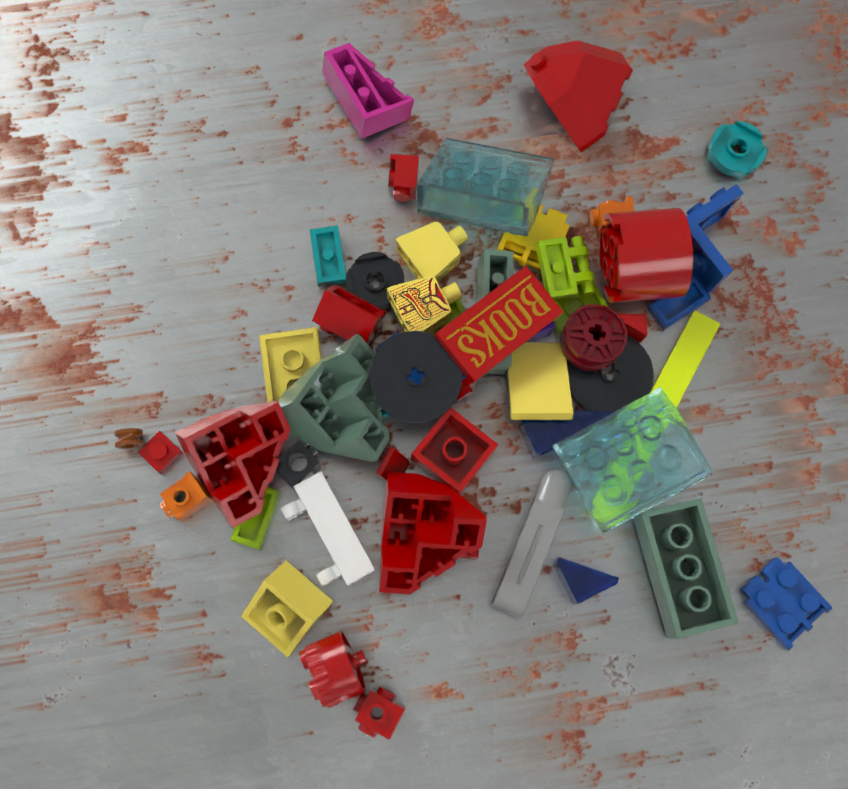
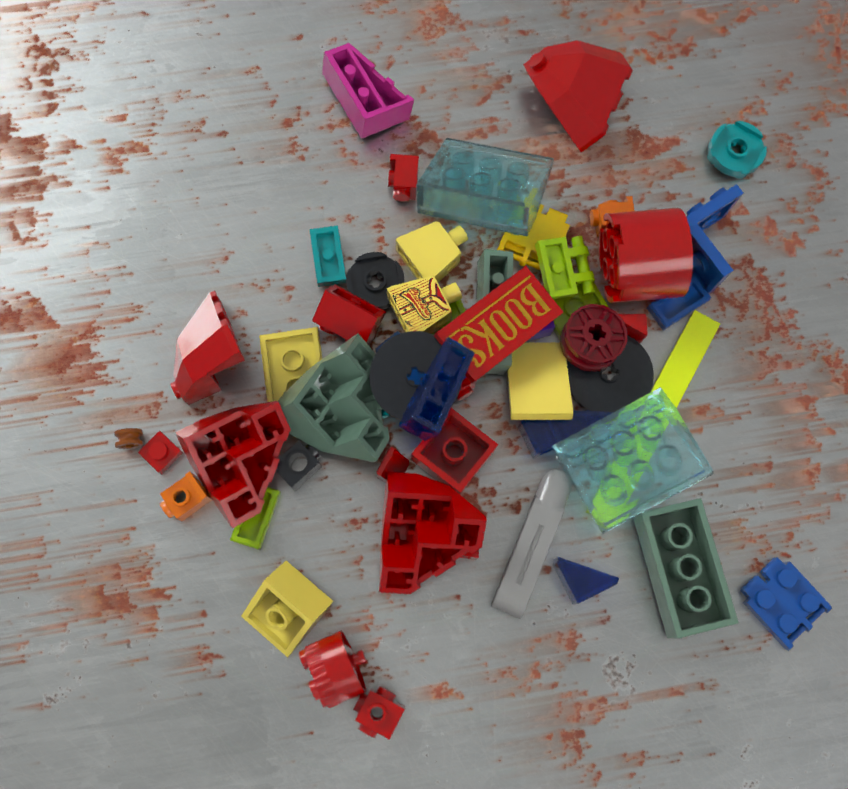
(203, 350): none -> red brick
(334, 529): white brick -> none
(437, 391): none -> clear blue slope

